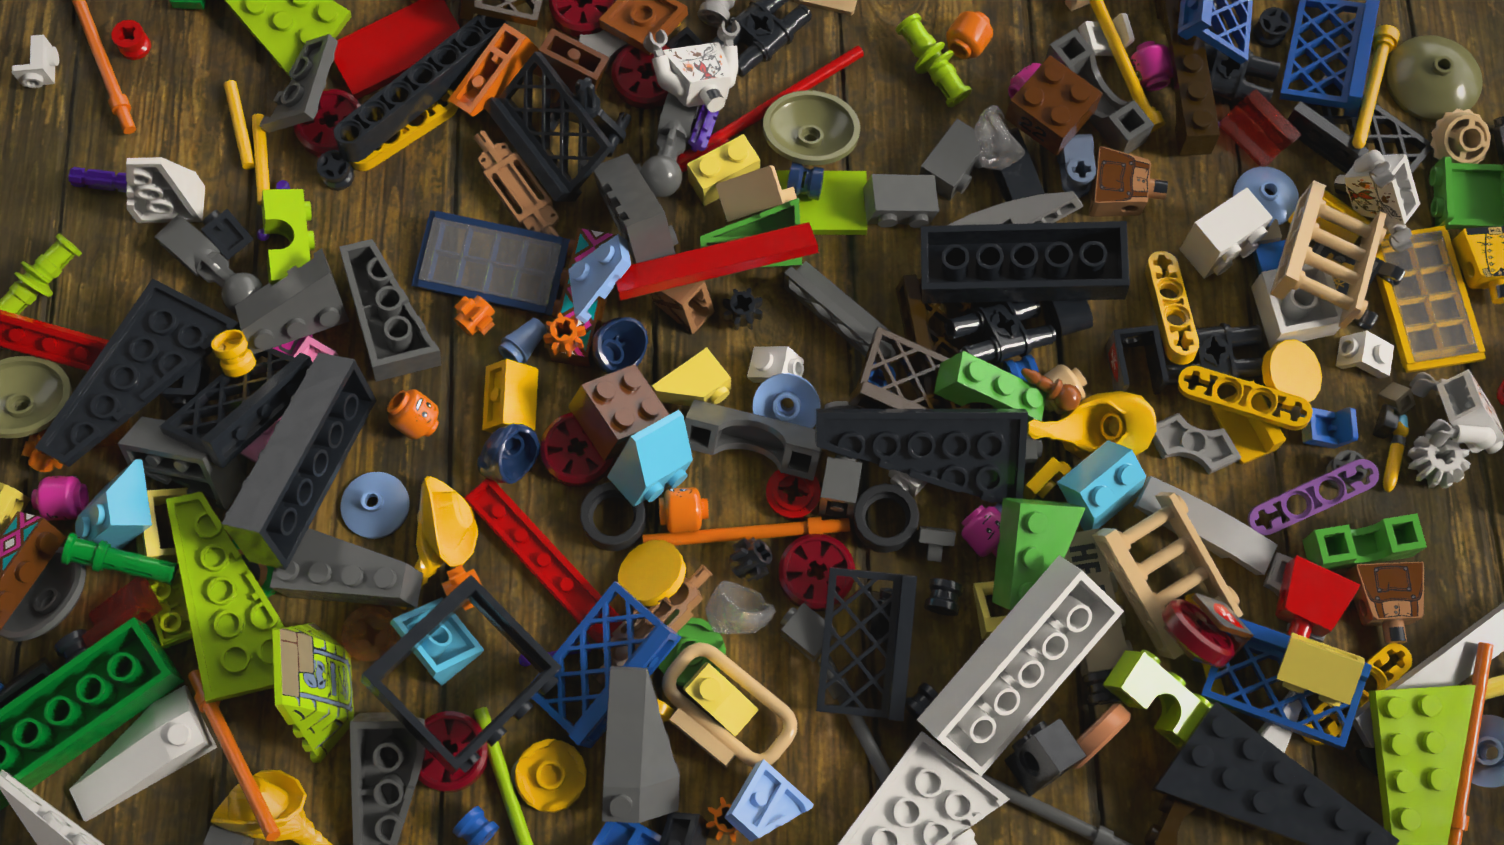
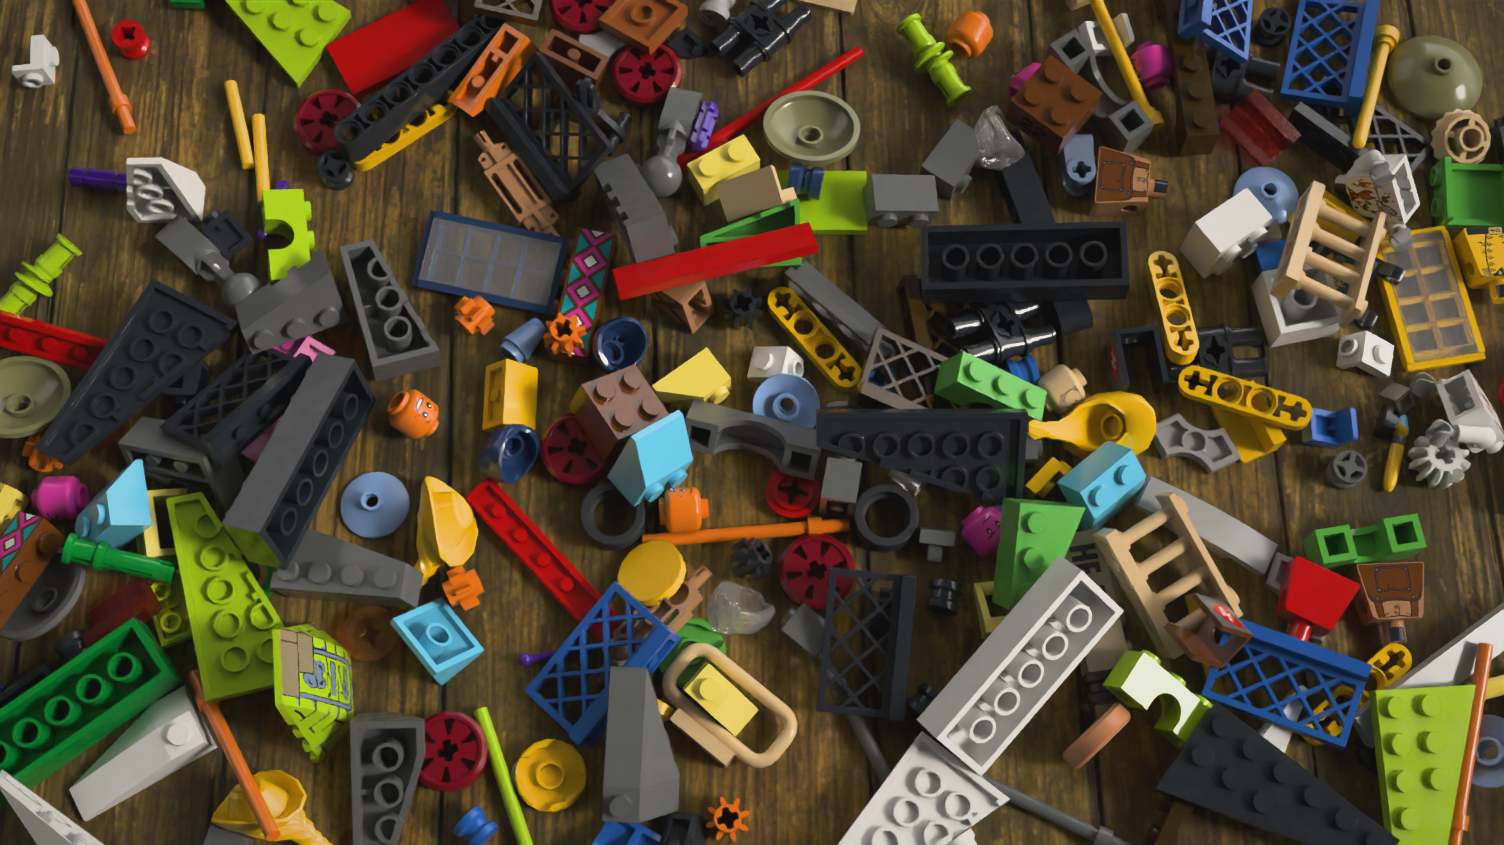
(236, 358): yellow wheel -> none
(301, 97): dark grey wing -> none
(474, 592): black window -> none
(598, 274): light blue wing -> none
(697, 72): white torso -> none
(765, 802): light blue wing -> none
(810, 341): none -> yellow beam
(1032, 209): light grey slope -> none
(1043, 755): black brick -> none
(1065, 396): dark orange bar -> none
(1197, 633): dark red wheel -> none
(1292, 369): yellow tile -> none
(1311, 494): medium lavender beam -> none
(1320, 670): light yellow brick -> none

